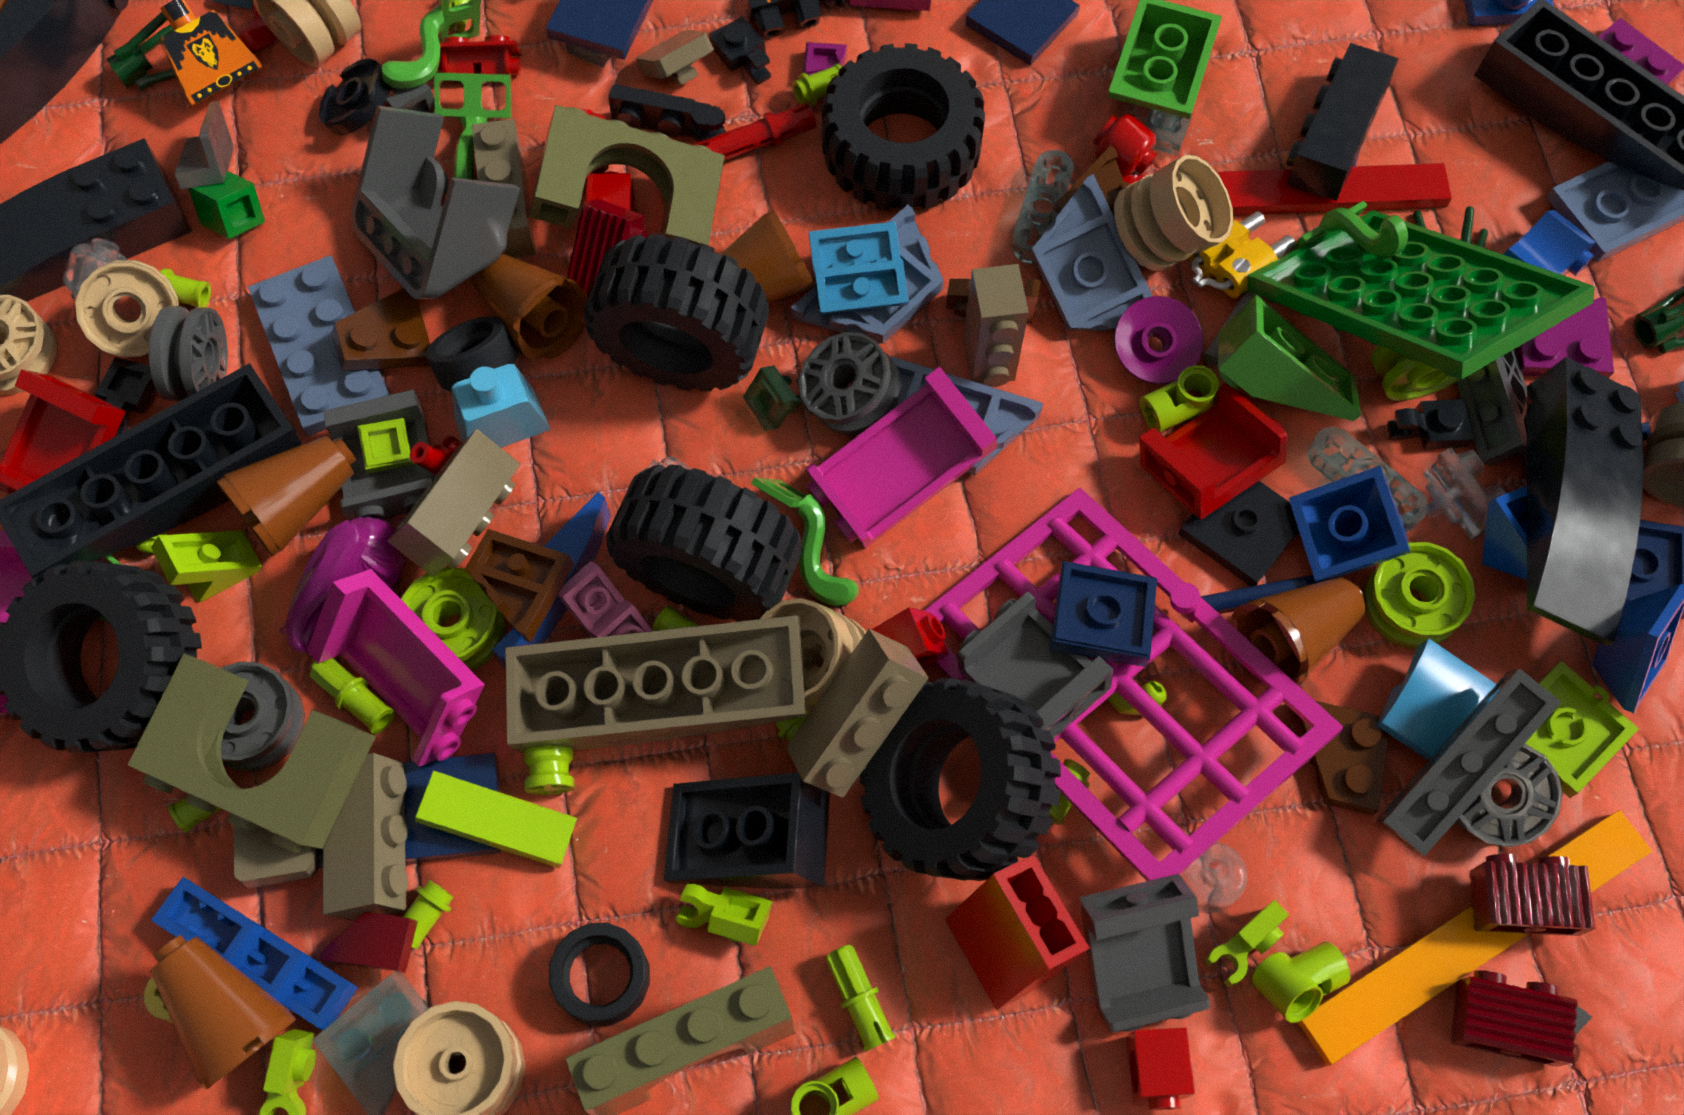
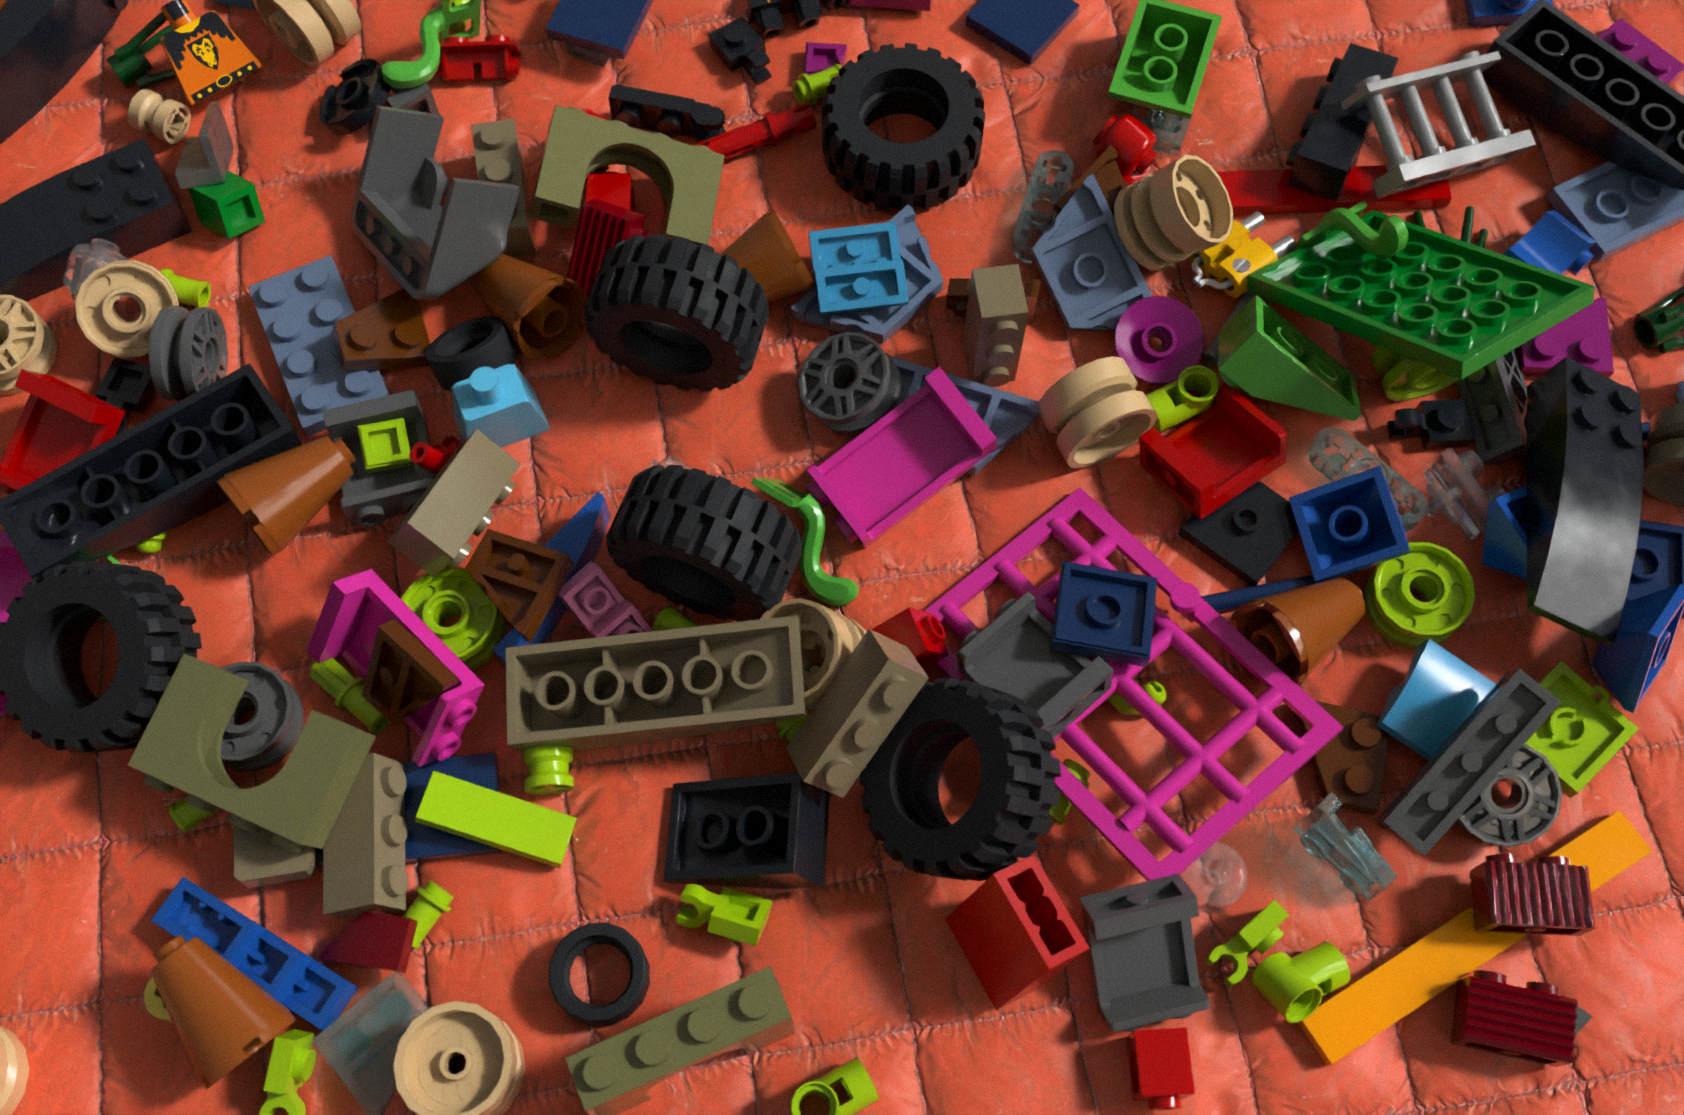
(153, 114): none -> tan wheel
(206, 560): lime slope -> none
(256, 34): red arm -> none
(341, 553): magenta hair -> none
(403, 674): none -> reddish brown wing
(470, 114): bright green piece -> none
(675, 56): dark tan piece -> none
(771, 397): tile -> none
(859, 997): lime axle -> none
(1096, 412): none -> tan wheel
(1348, 852): none -> clear light blue wing
(1436, 162): none -> light grey fence

